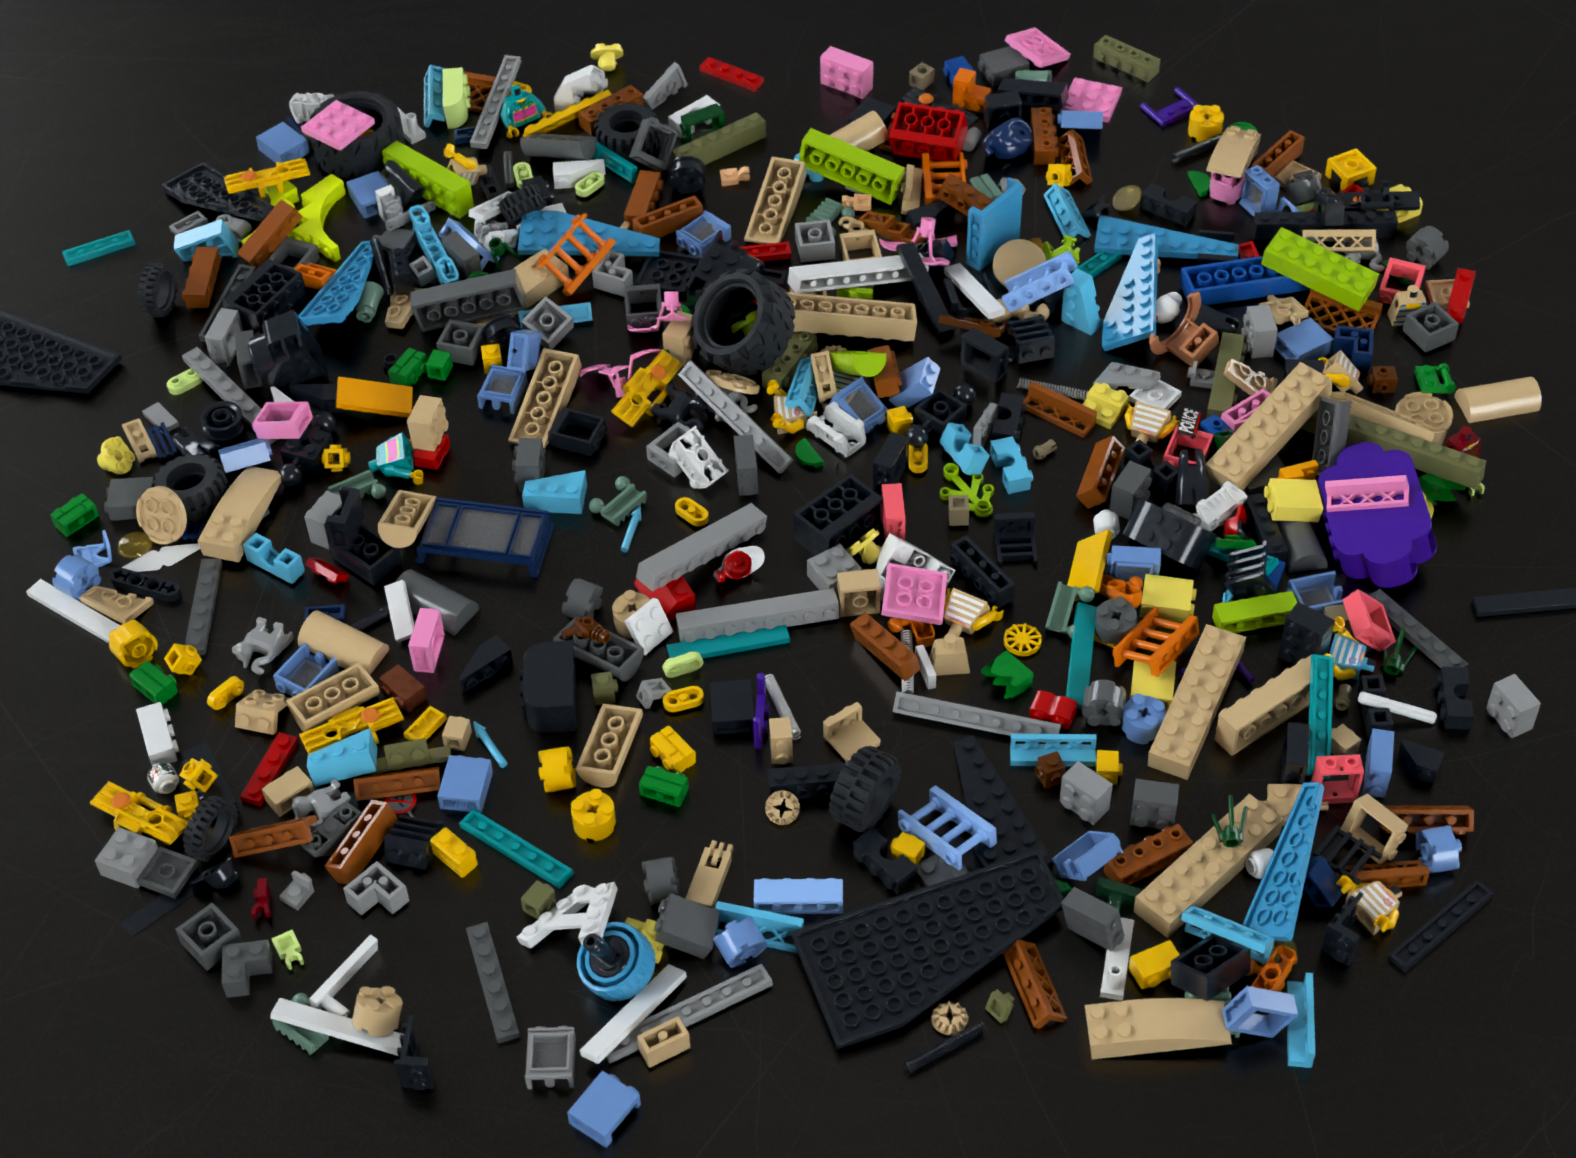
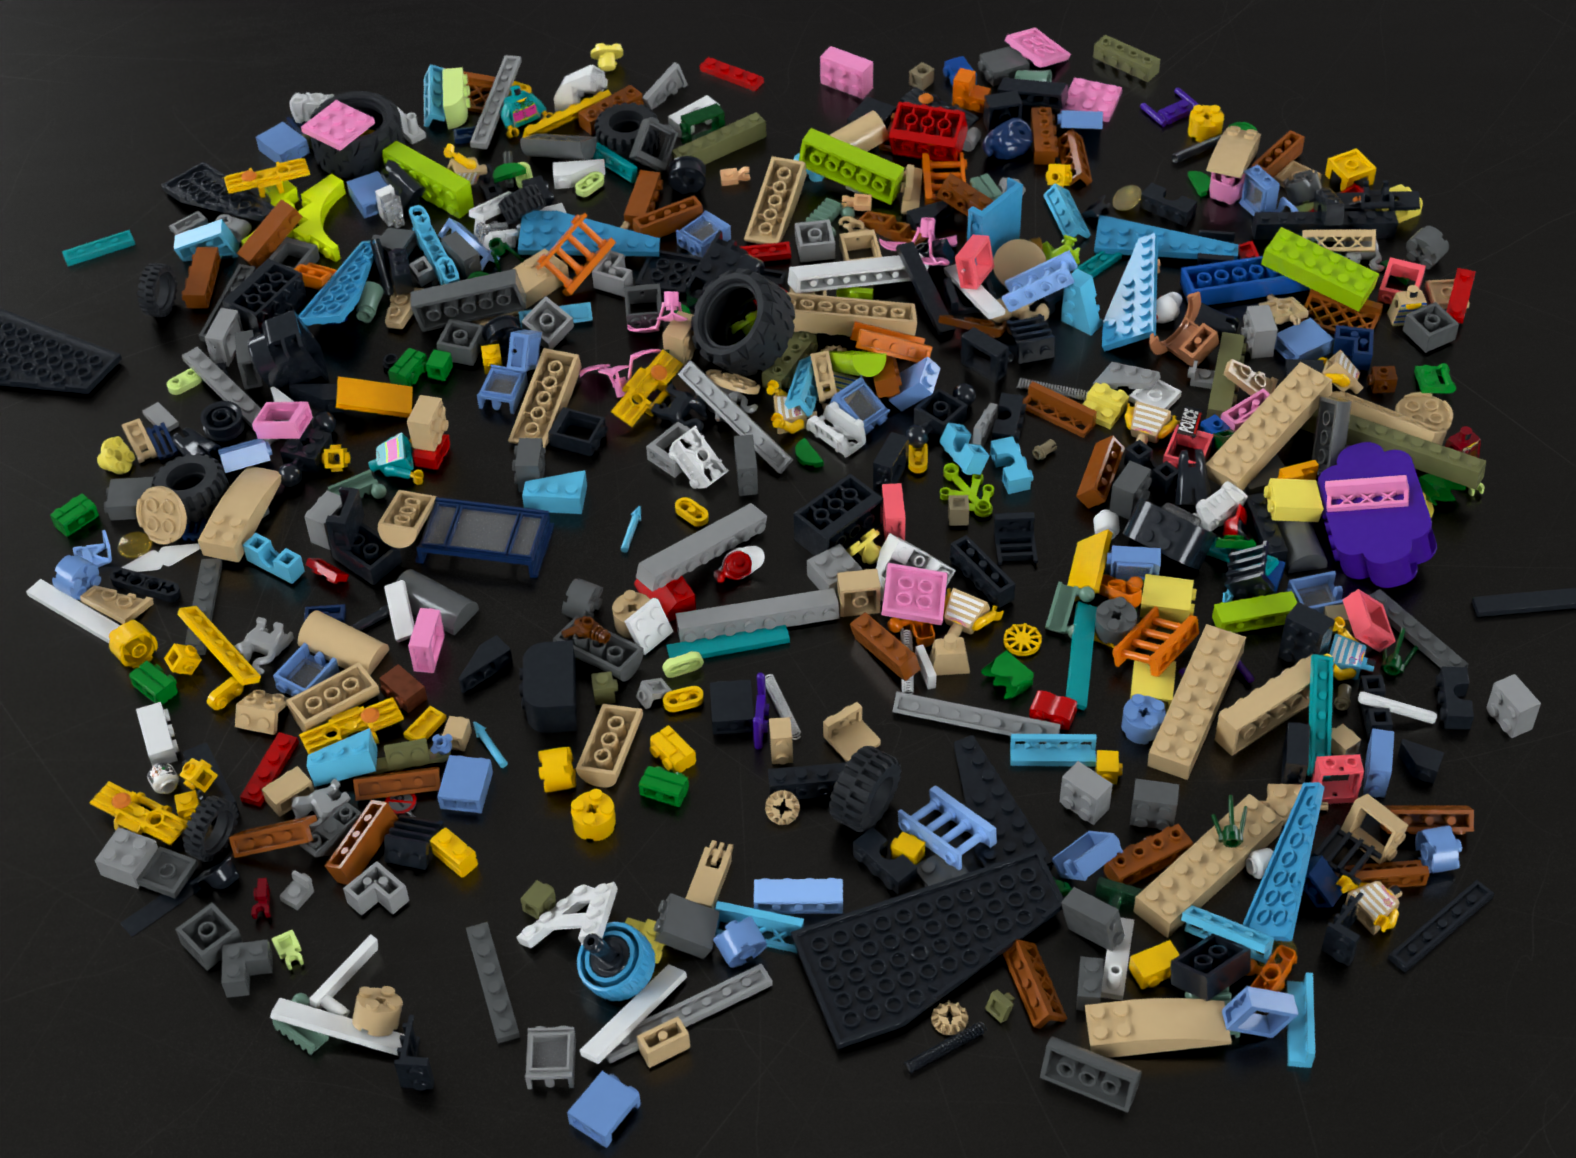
(219, 645): none -> yellow plate
(399, 222): light grey piece -> none
(445, 747): none -> medium blue plate
(508, 171): none -> green tile
(516, 848): teal tile -> none
(622, 504): sand green gear -> none
(660, 879): dark grey brick -> none
(890, 342): none -> orange fence
(899, 420): yellow brick -> none
(976, 247): none -> coral window
(1050, 769): reddish brown brick -> none
(1089, 982): none -> dark grey brick
(1090, 1074): none -> dark grey brick
(1103, 703): dark grey brick -> none
(1499, 399): tan brick -> none

